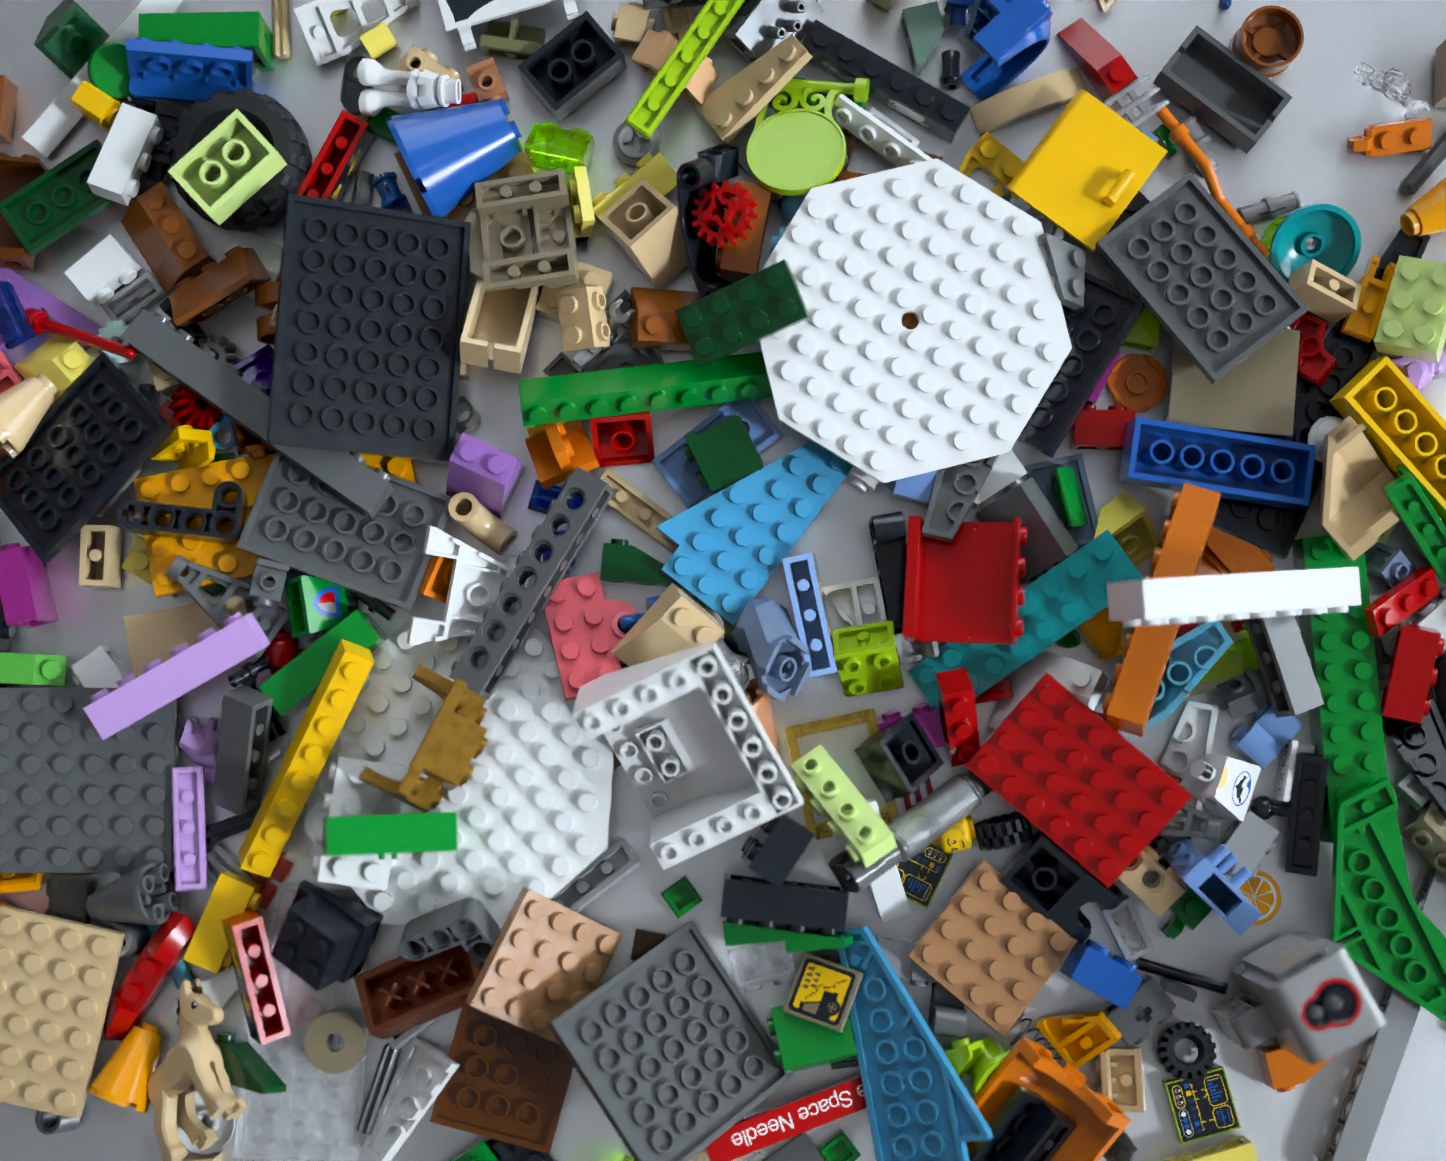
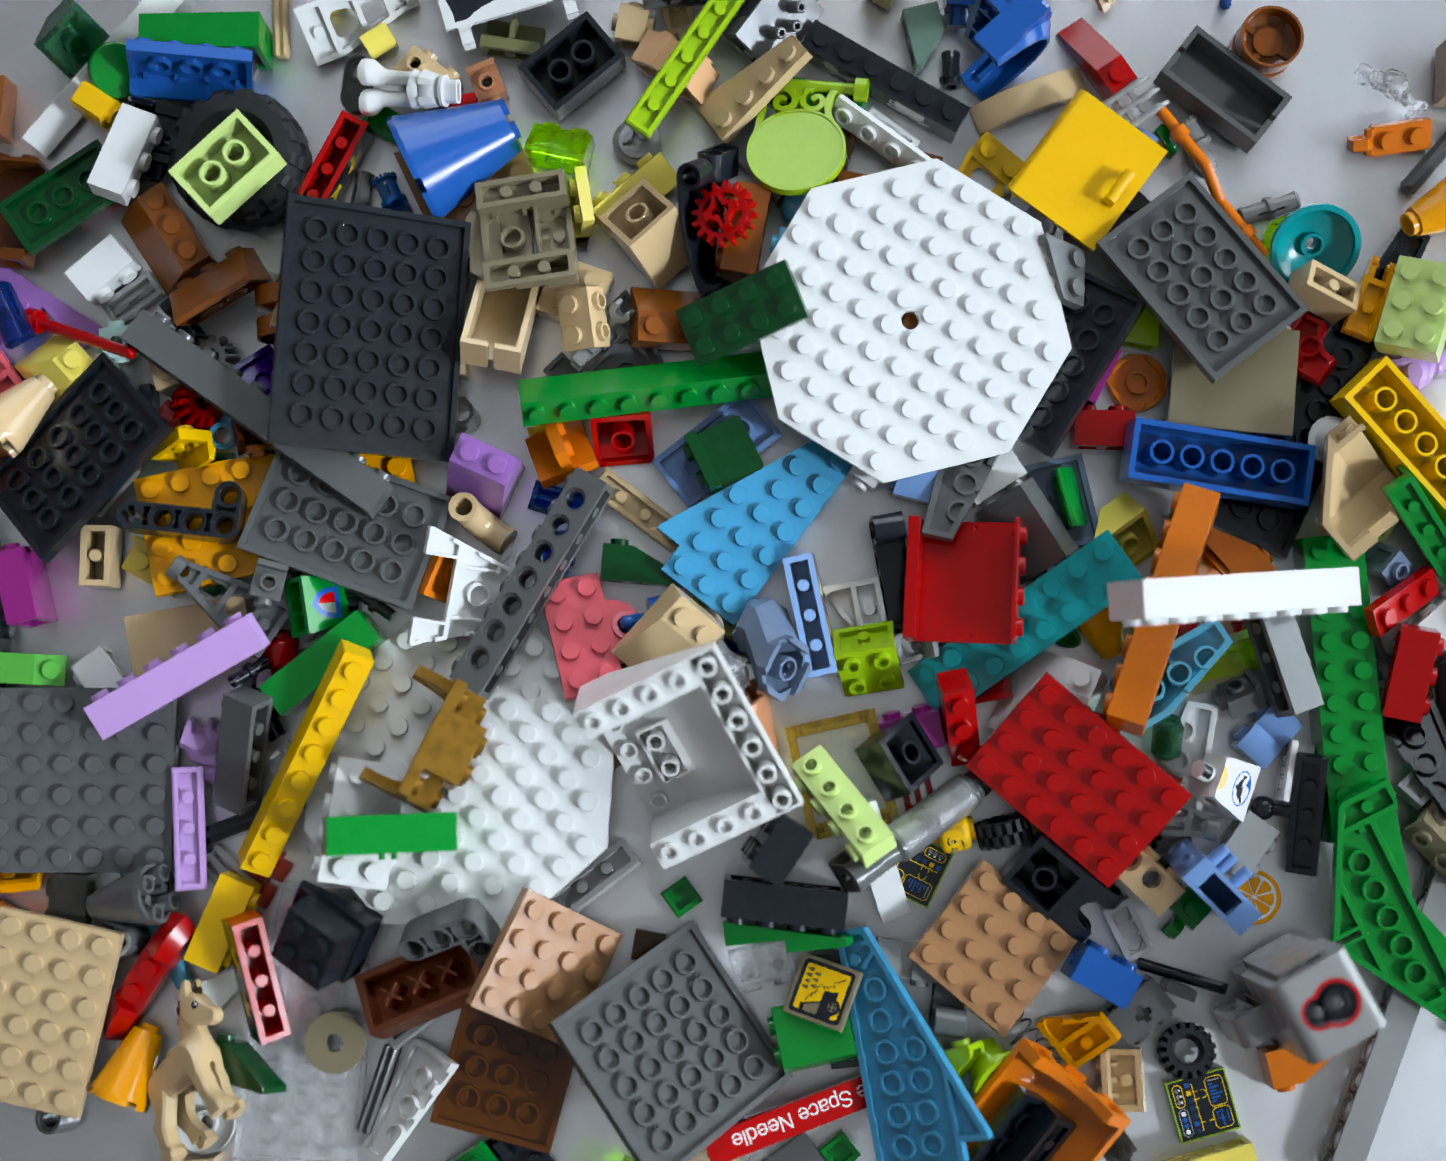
(1167, 738): none -> clear green brick

